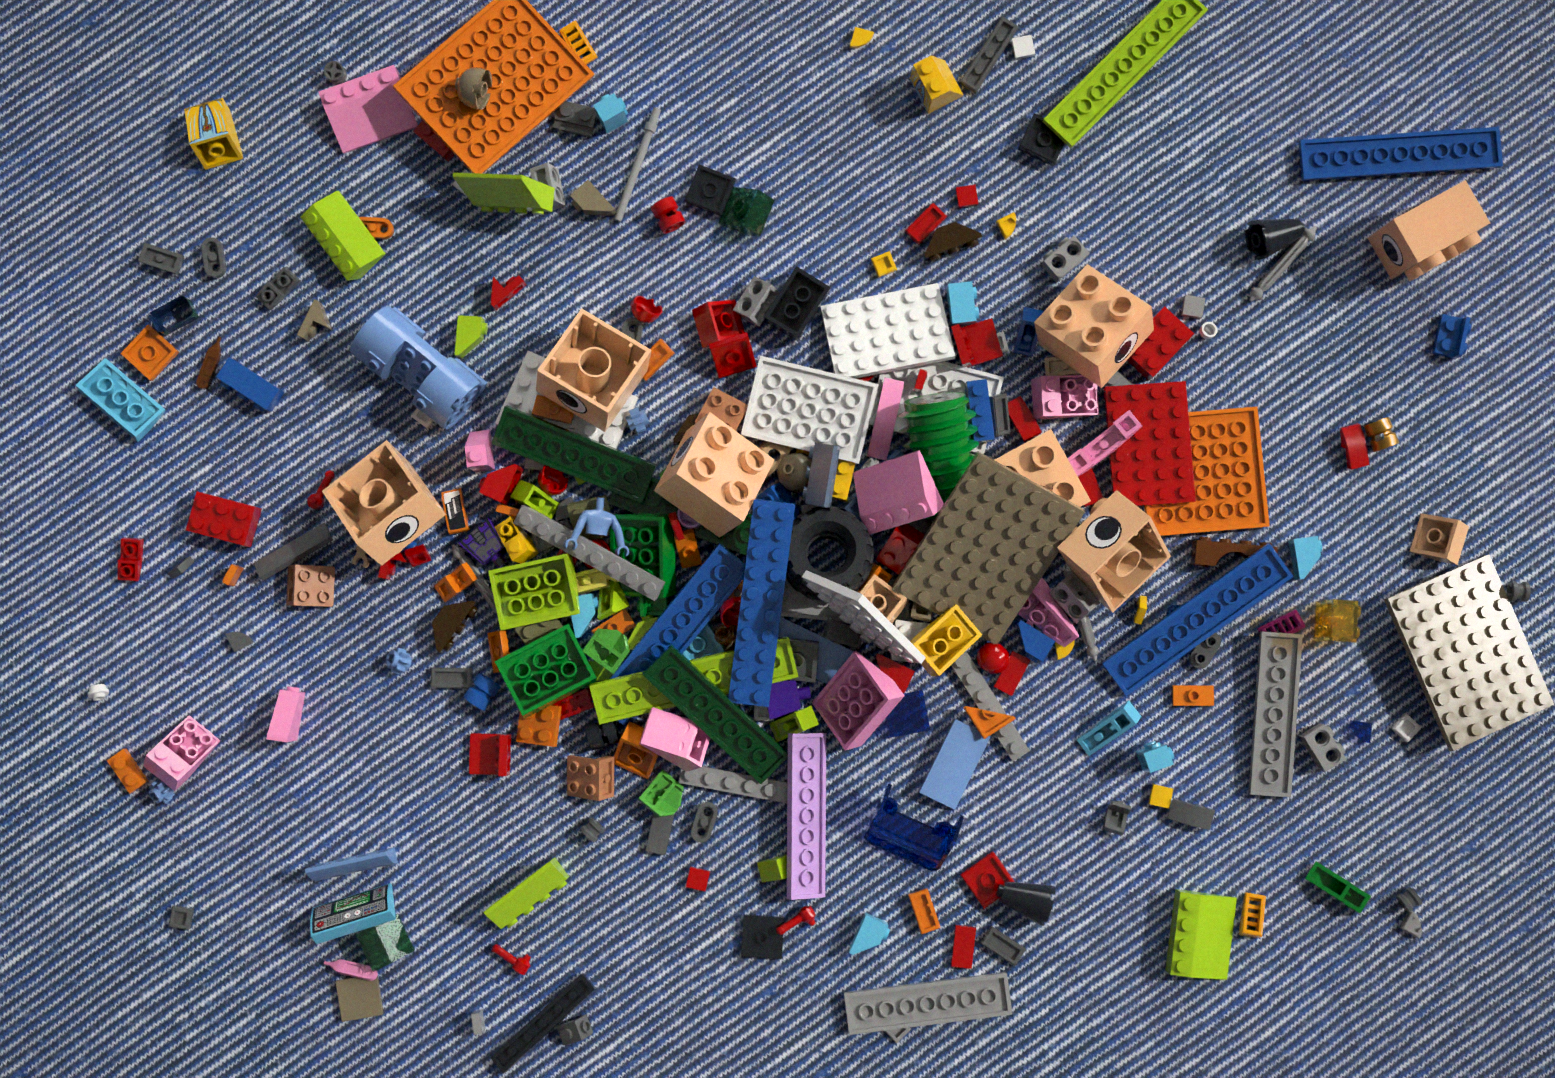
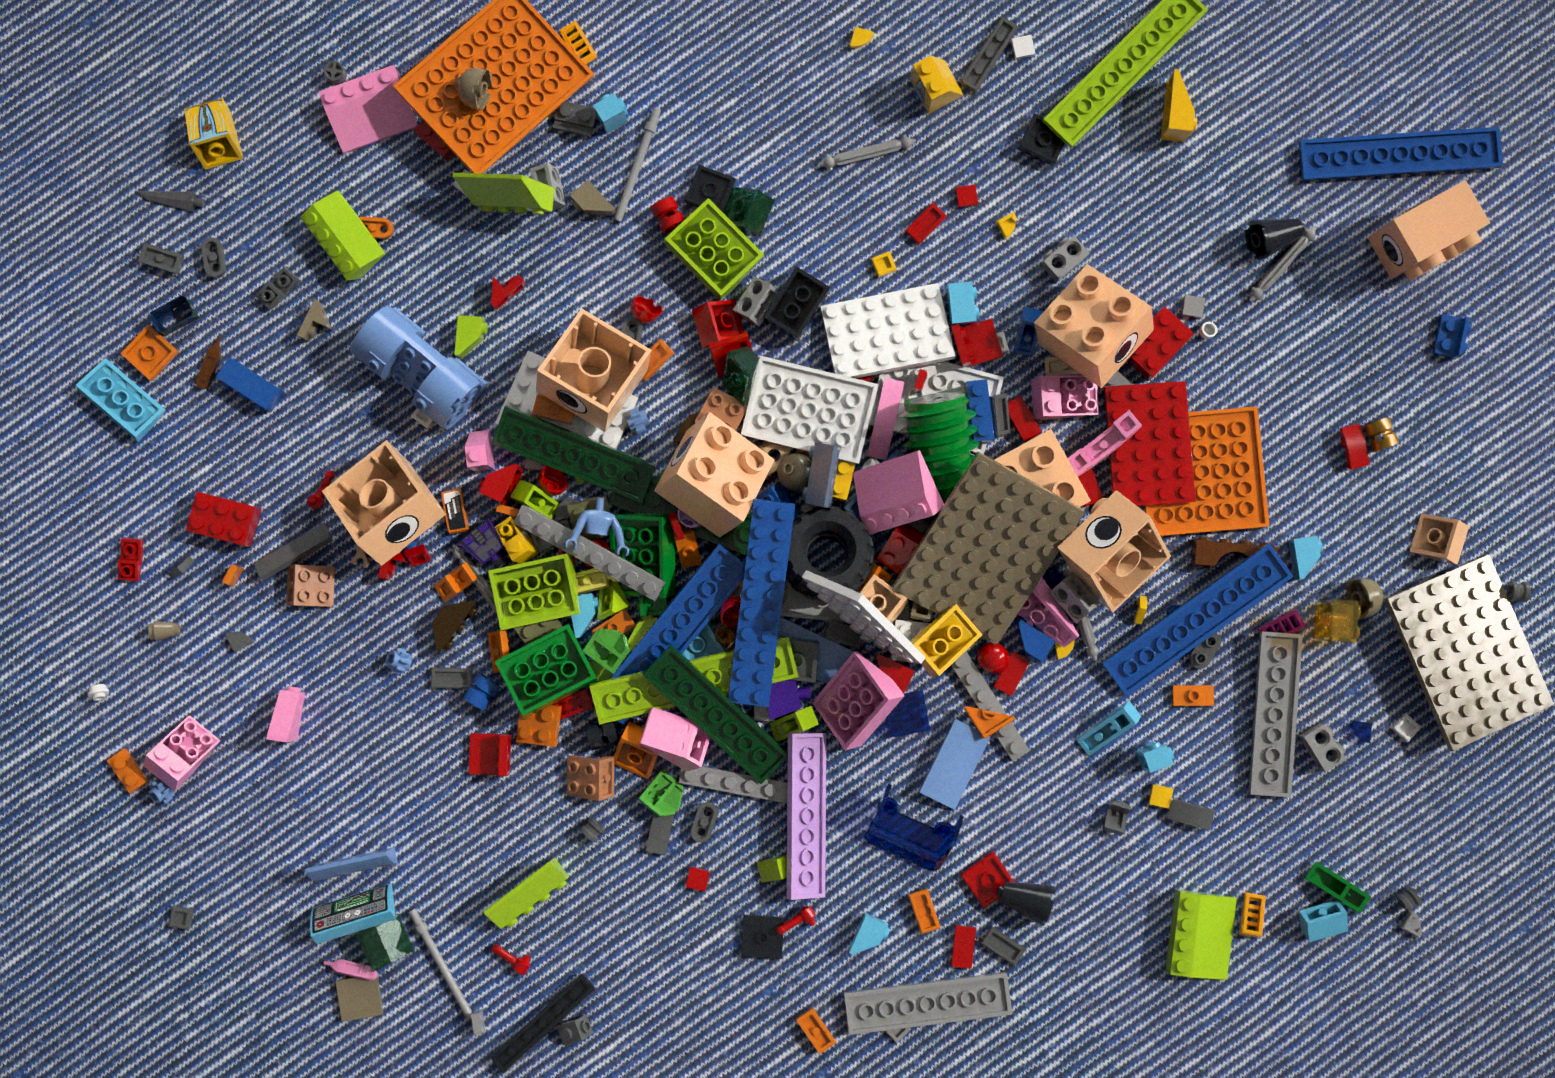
(163, 630): none -> dark tan cone
(176, 199): none -> flat silver bar
(422, 929): none -> light grey bar
(713, 249): none -> lime slope
(740, 373): none -> clear green slope
(816, 1030): none -> orange plate
(867, 152): none -> light grey wheel
(950, 240): dark brown slope -> none
(1052, 577): none -> clear blue plate
(1178, 110): none -> yellow slope
(1323, 920): none -> medium azure brick
(1367, 594): none -> dark tan cylinder

